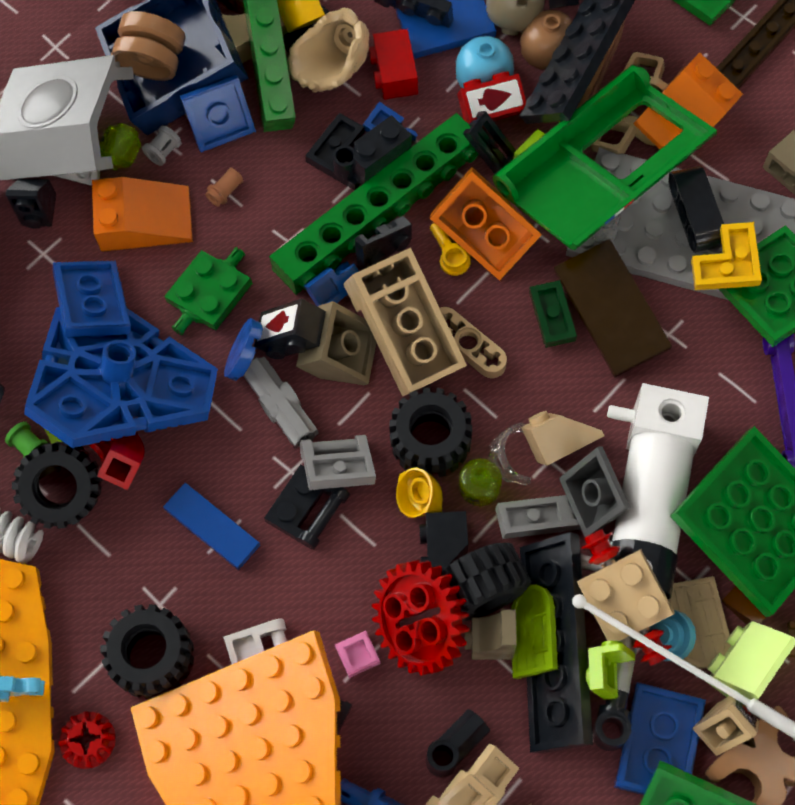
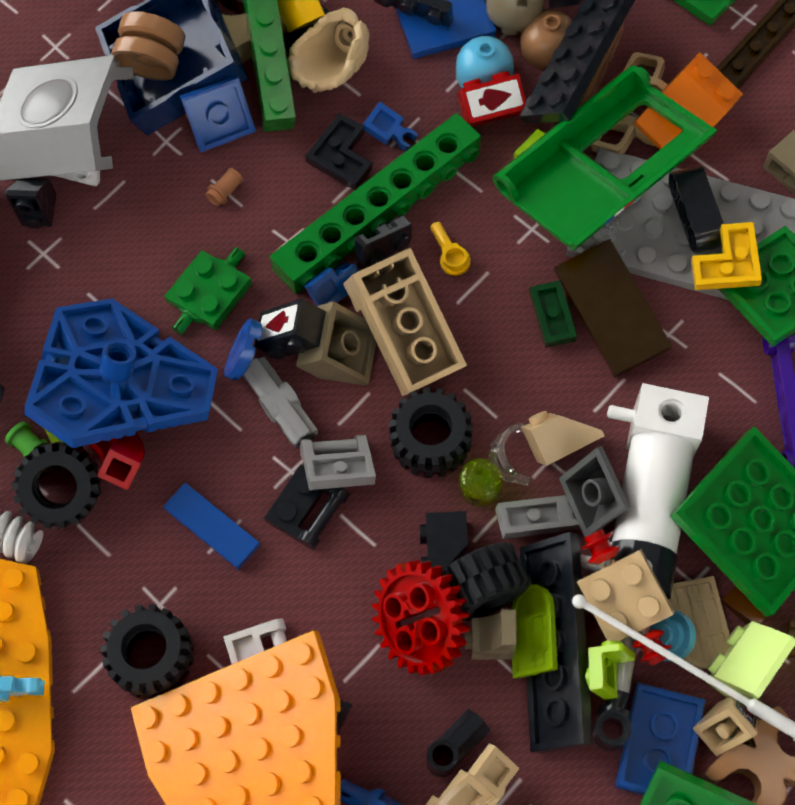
(91, 298): blue tile -> none
(98, 750): red gear -> none
(120, 143): clear neon green head -> none
(140, 213): orange slope -> none
(161, 145): light grey bush -> none
(357, 654): bright pink tile -> none
(372, 151): black hinge -> none
(395, 64): red brick -> none
(418, 493): yellow hat -> none
(485, 224): orange slope -> none
(487, 147): black tile -> none
(490, 351): tan beam -> none

